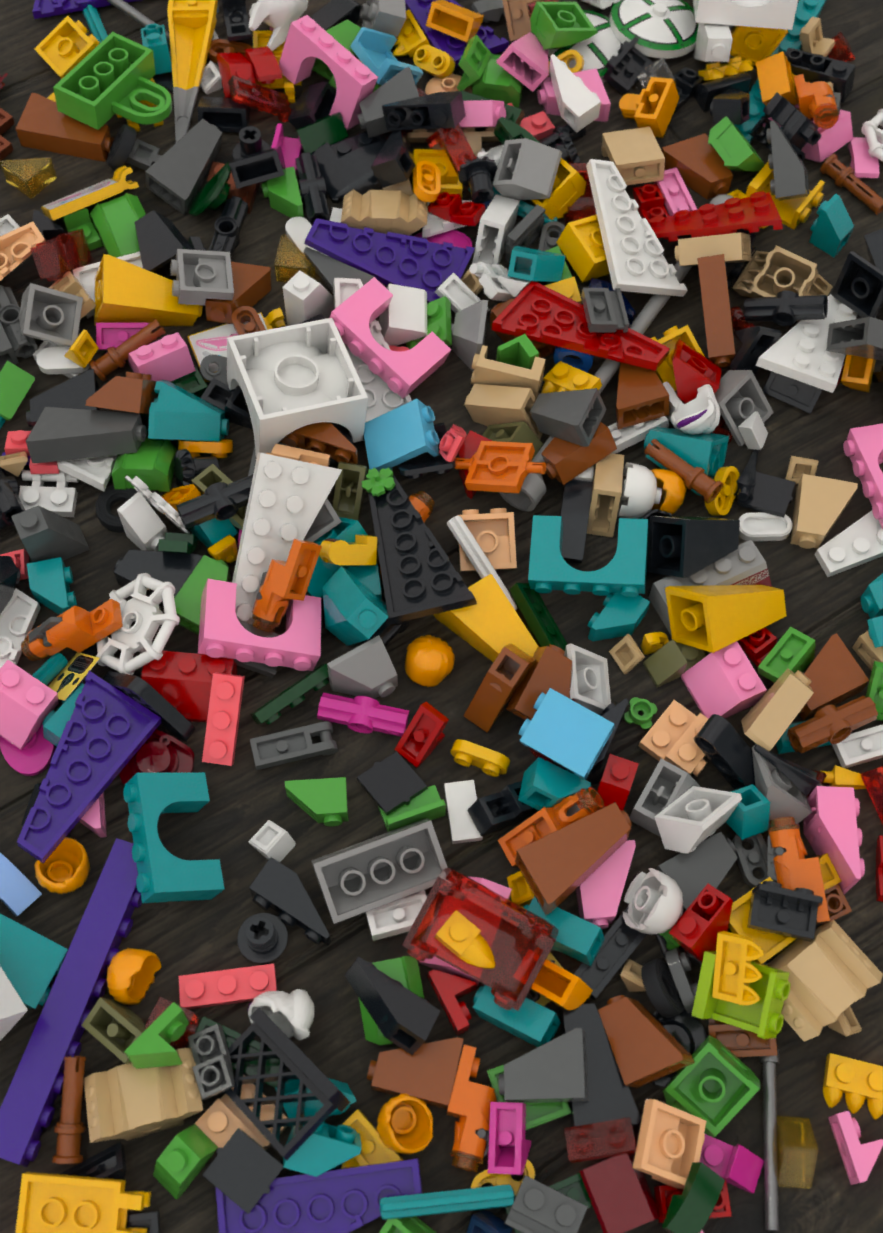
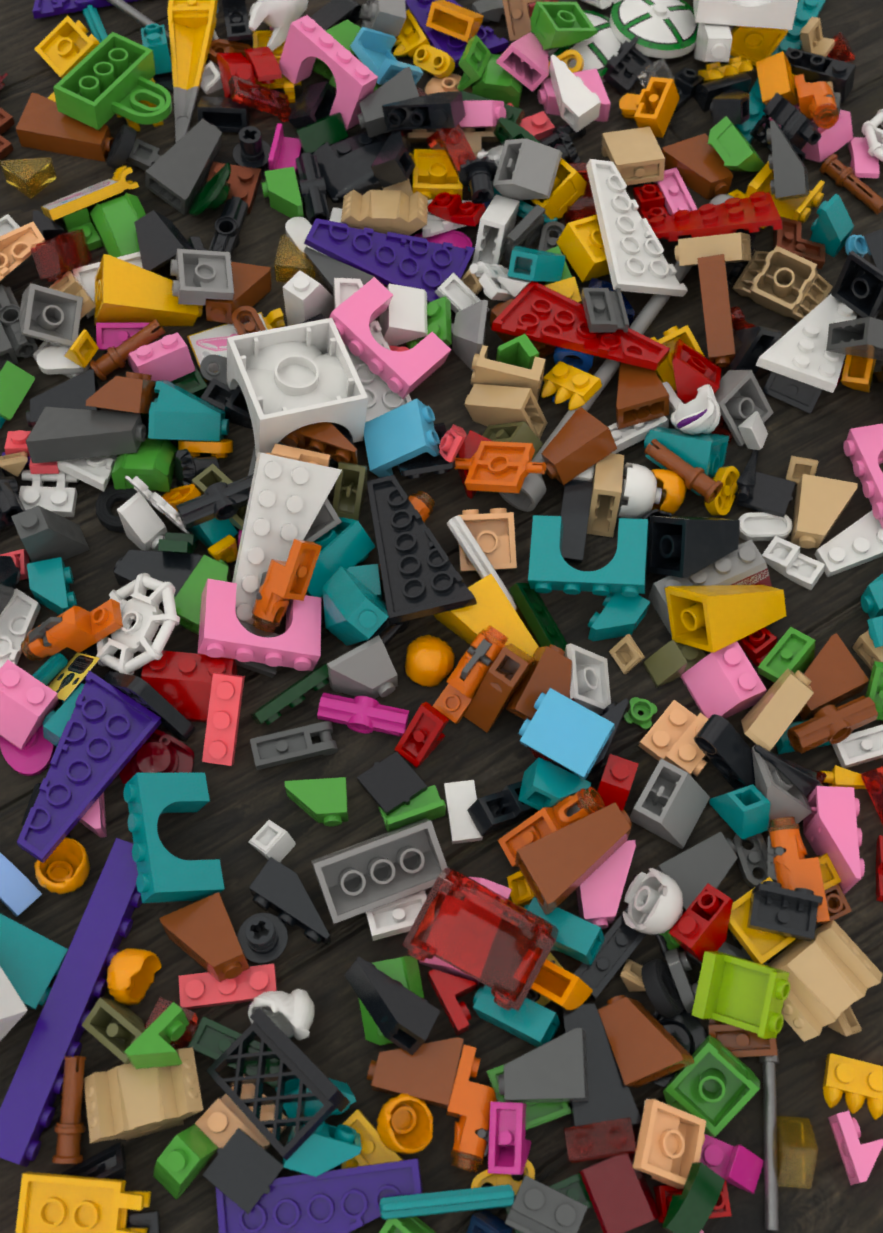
(207, 937): none -> dark orange slope
(212, 1061): dark grey slope -> none
(258, 167): black brick -> none
(340, 552): yellow leg -> none
(378, 482): bright green plant -> none
(426, 181): light orange plate -> none
(466, 941): yellow plate -> none
(470, 673): none -> orange plate
(488, 760): yellow plate -> none
(569, 414): dark grey slope -> none
(653, 642): yellow tile -> none
(695, 817): white slope -> none
(734, 969): yellow plate -> none
(786, 308): black piece -> none
(789, 562): none -> white slope
(790, 240): none -> copper plate
(856, 244): none -> medium azure plate

